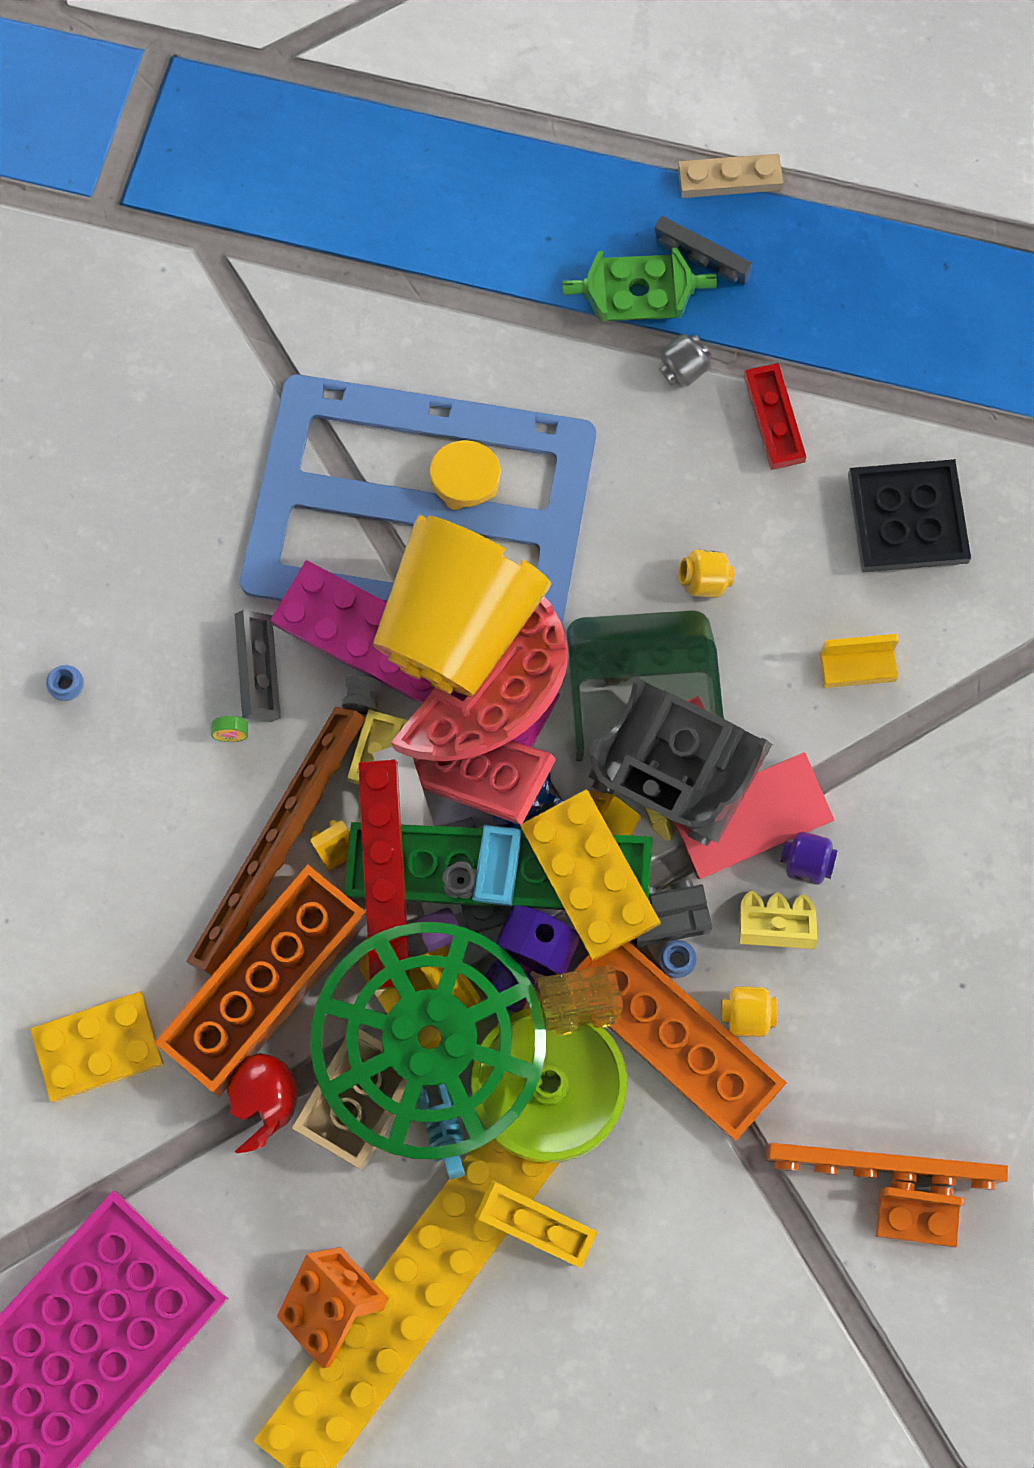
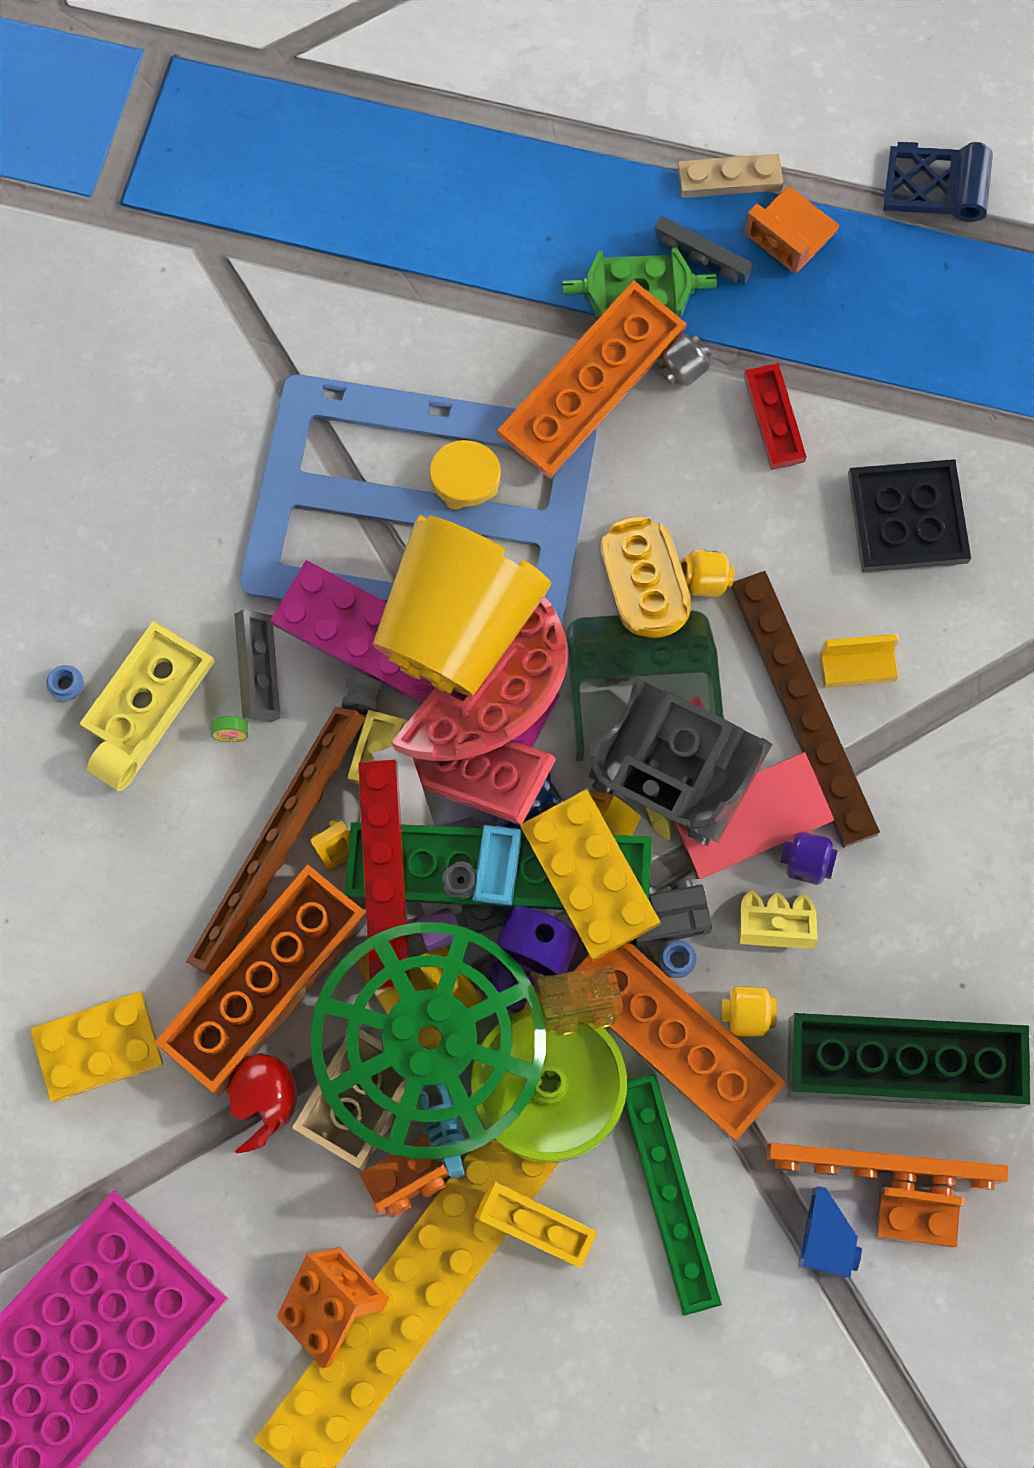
(132, 731): none -> light yellow hinge
(401, 1179): none -> orange bracket
(591, 379): none -> orange plate
(645, 577): none -> yellow tile
(670, 1196): none -> green tile
(790, 229): none -> orange bracket
(804, 708): none -> reddish brown plate
(828, 1238): none -> blue slope
(908, 1061): none -> dark green brick
(967, 184): none -> dark blue piece

